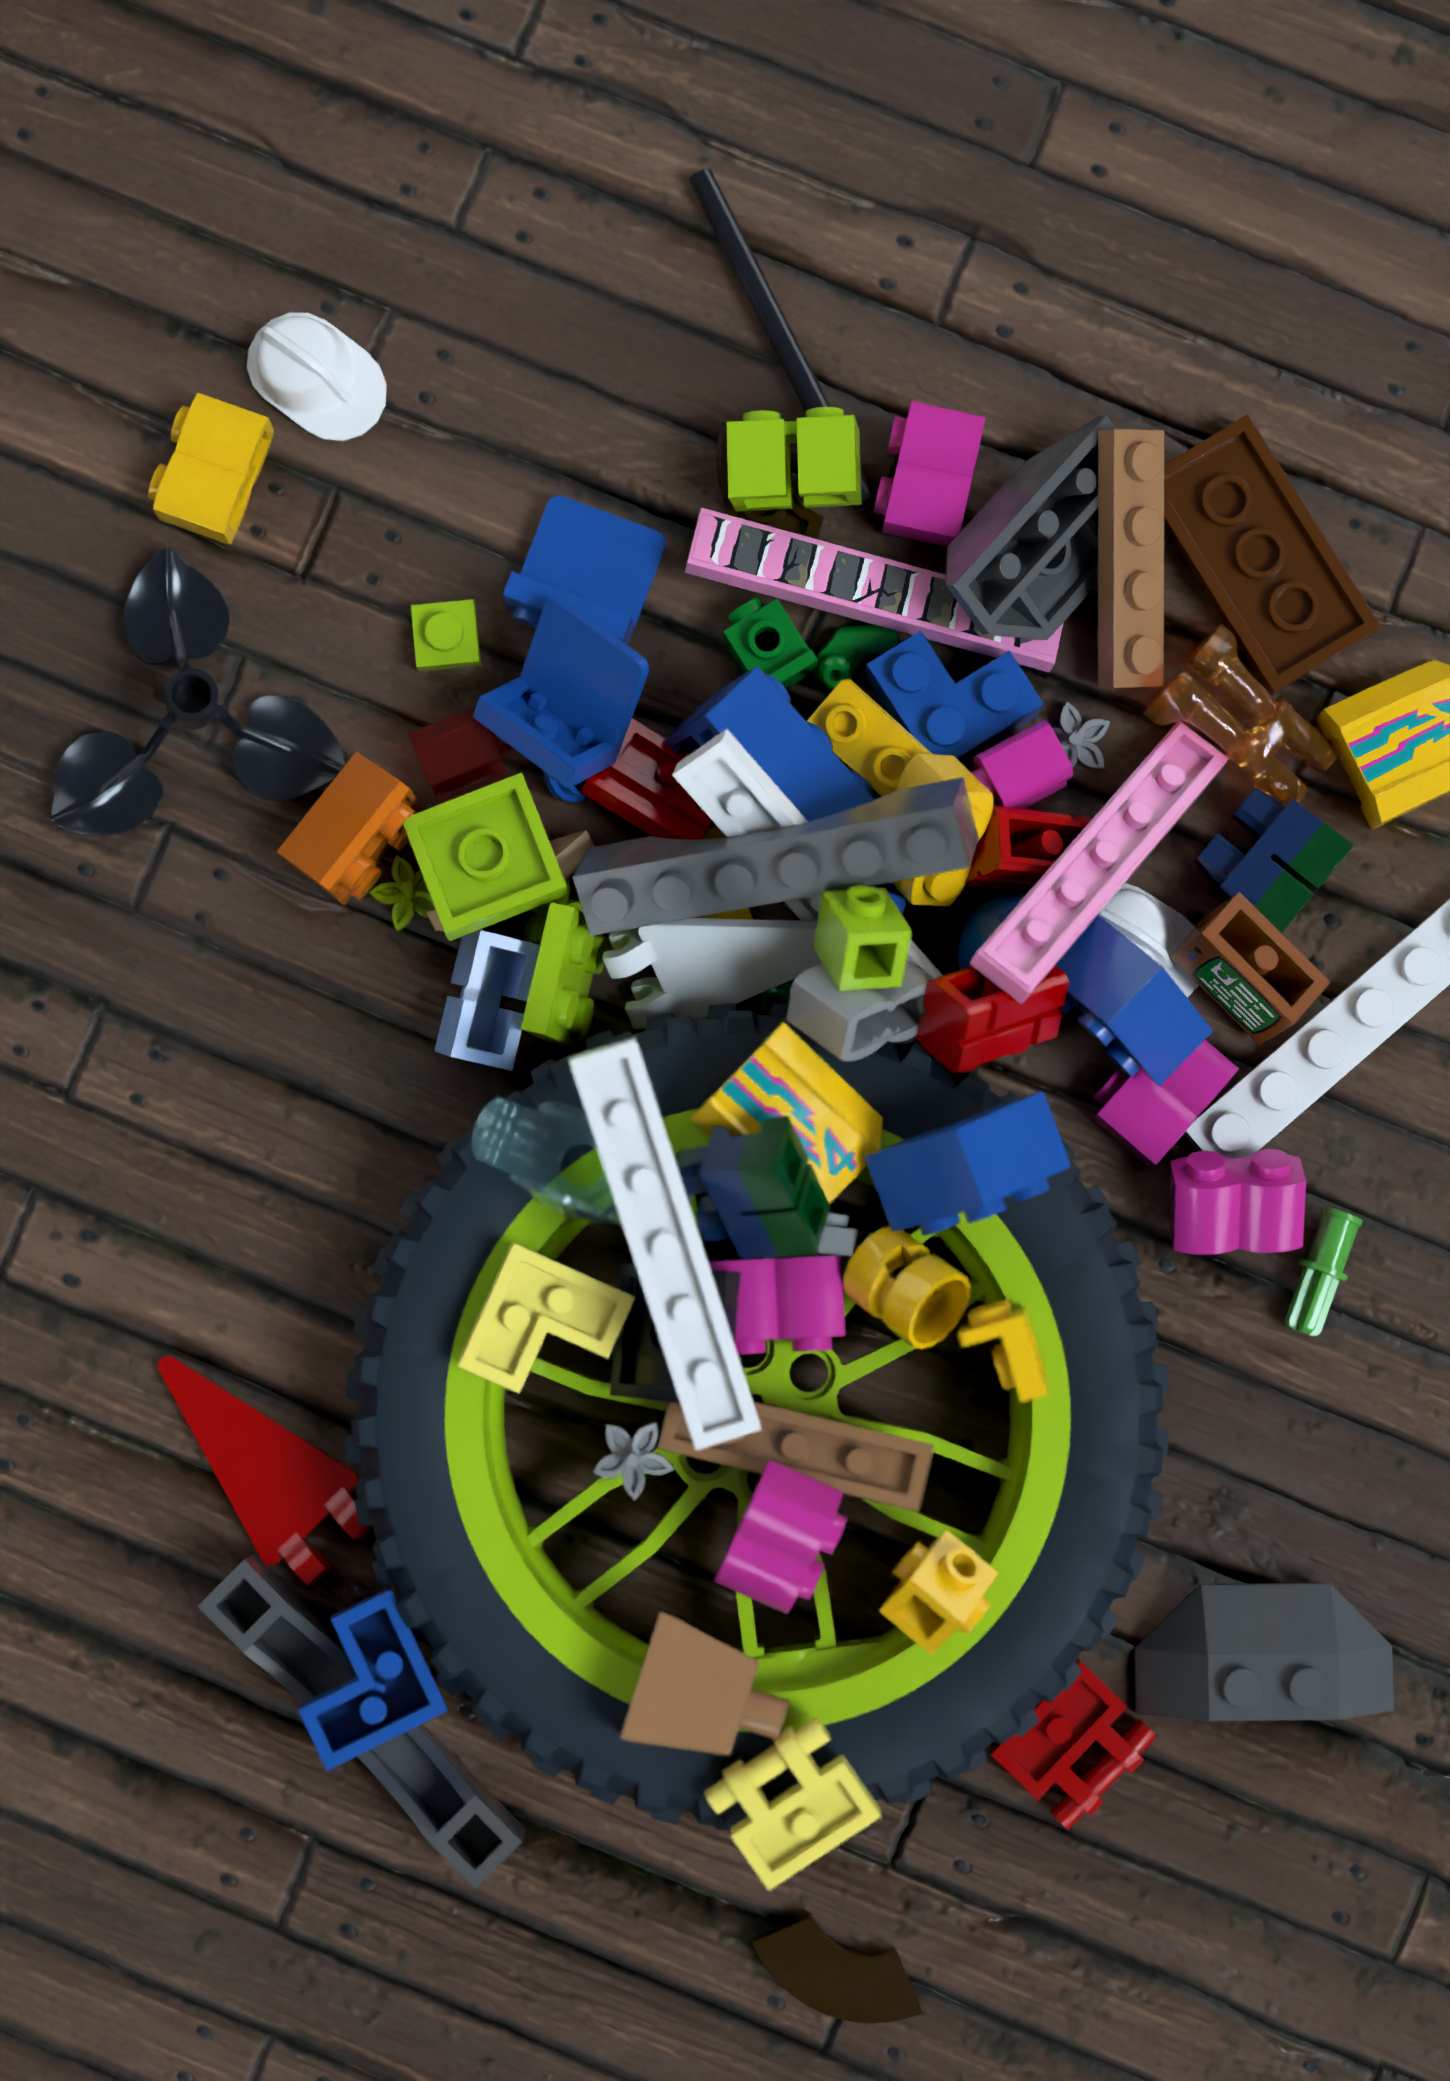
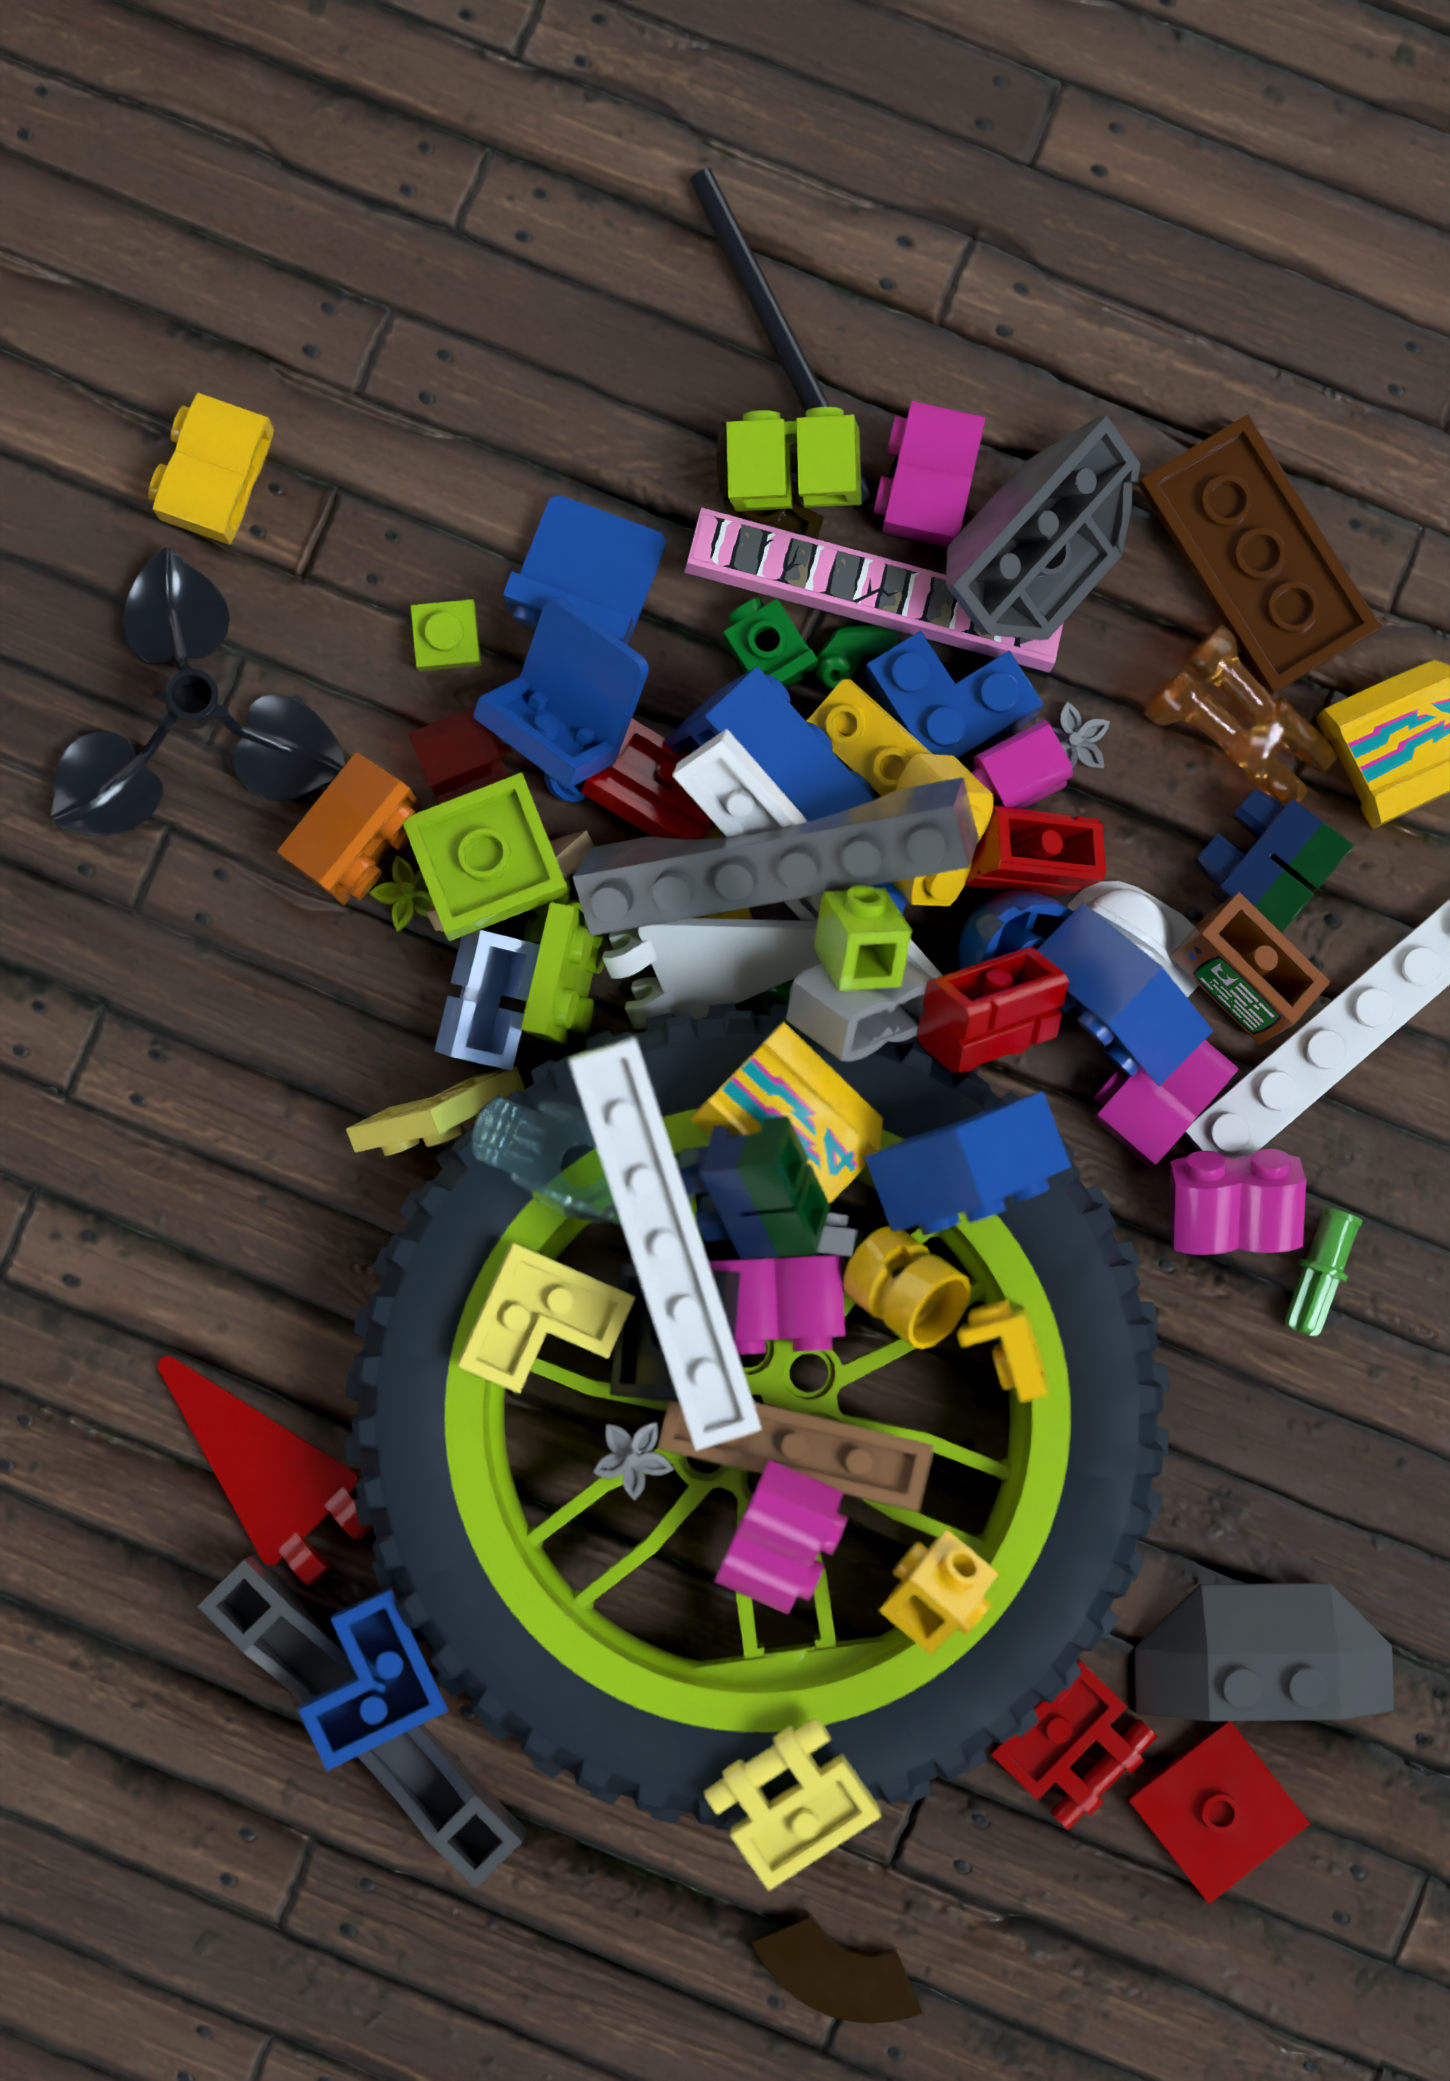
(317, 376): white piece -> none
(435, 1117): none -> light yellow plate
(698, 1693): medium nougat torso -> none
(1098, 862): bright pink tile -> none
(1130, 558): medium nougat plate -> none
(1218, 1810): none -> red plate

